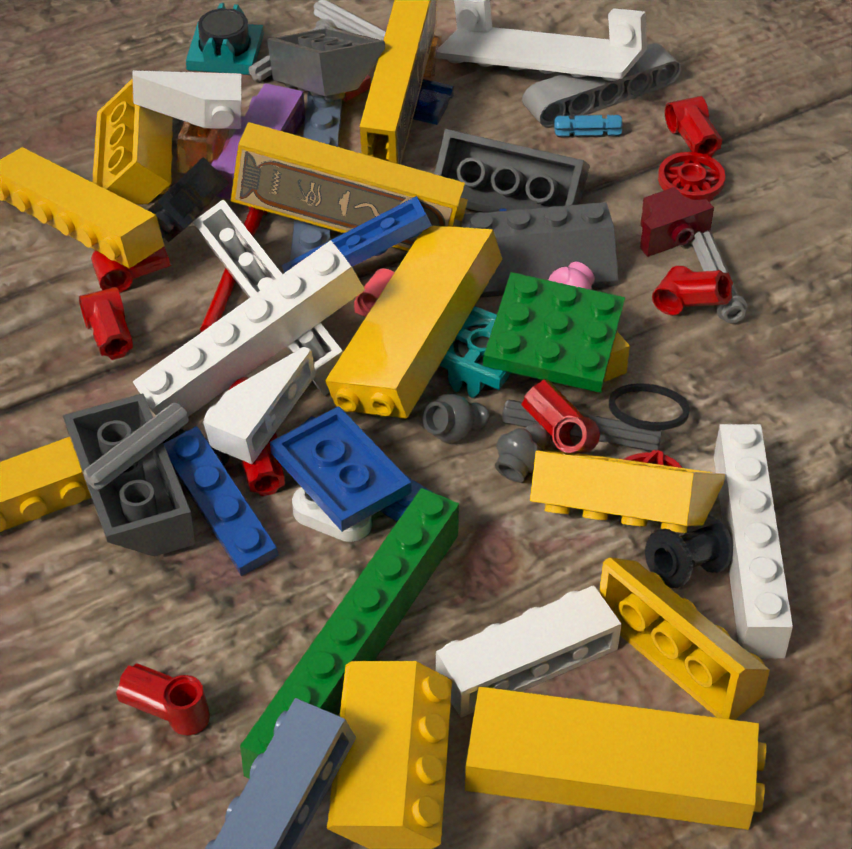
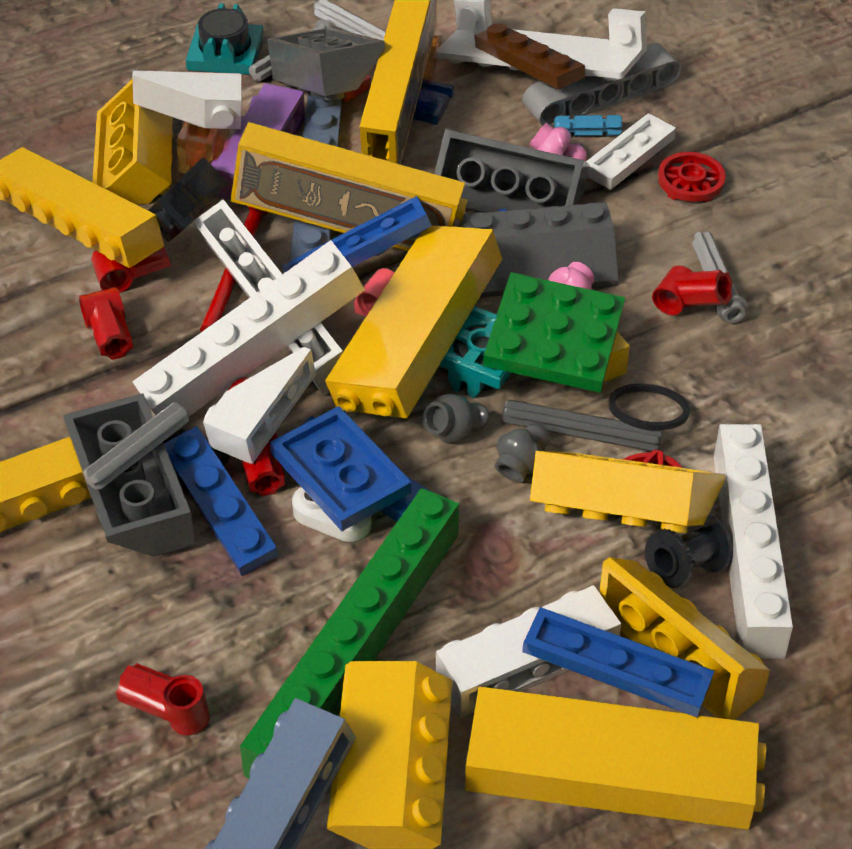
(529, 56): none -> reddish brown plate
(558, 142): none -> bright pink animal
(558, 417): red piece -> none
(618, 661): none -> blue plate
(630, 150): none -> white plate
(672, 220): dark red brick -> none
(692, 121): red piece -> none

